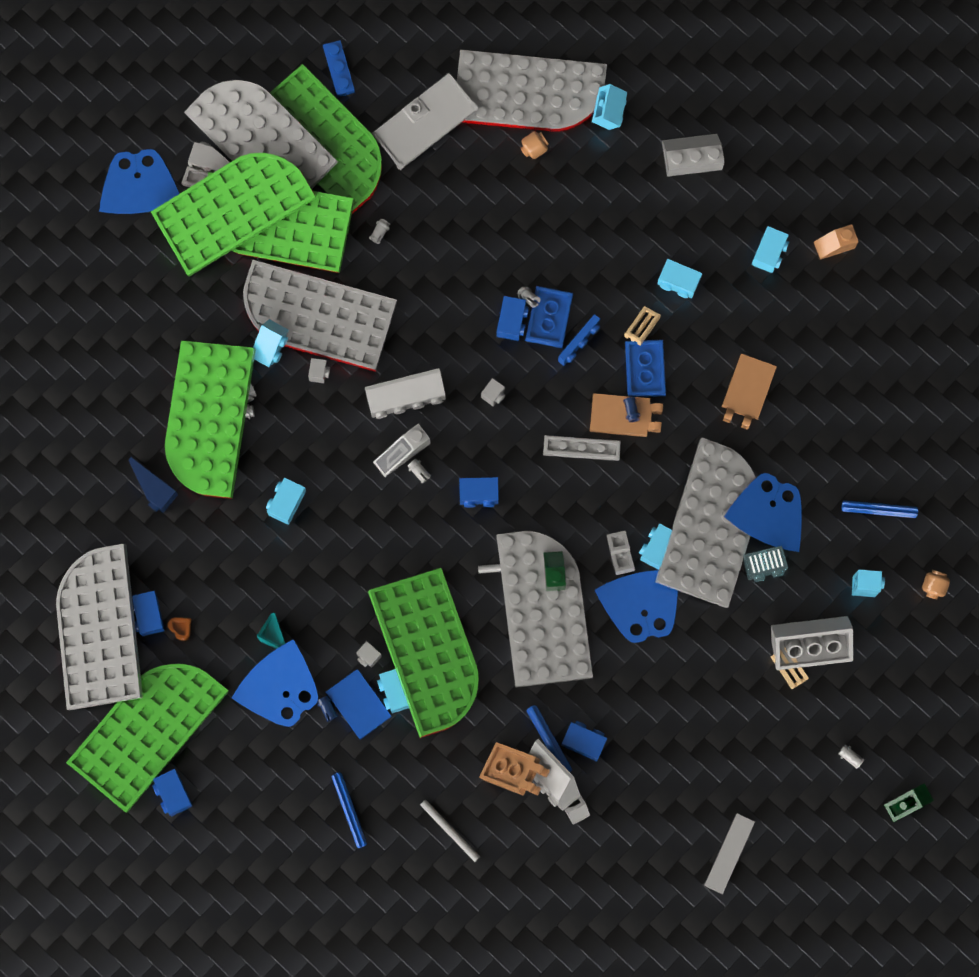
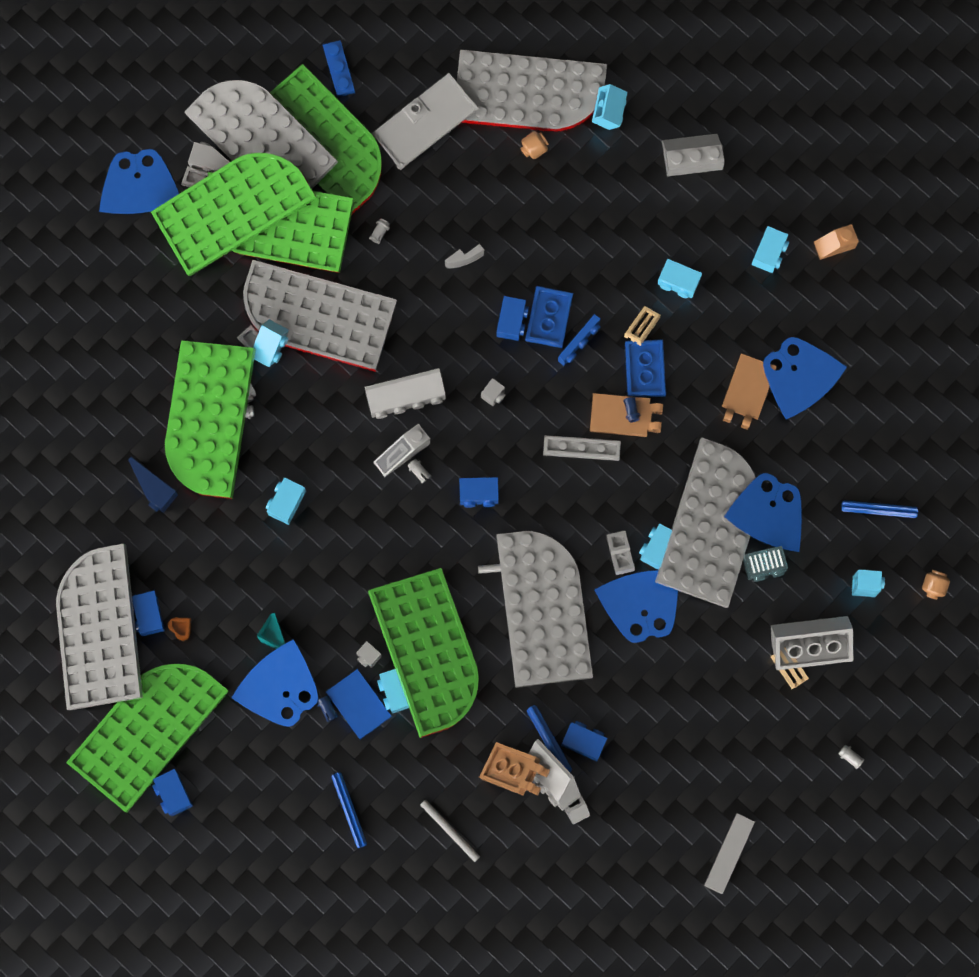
(248, 336): none -> light grey tile
(318, 370): light grey plate -> none
(459, 259): none -> light grey slope
(526, 294): light grey pin -> none
(554, 571): dark green slope -> none
(805, 386): none -> blue piece
(909, 802): dark green slope -> none

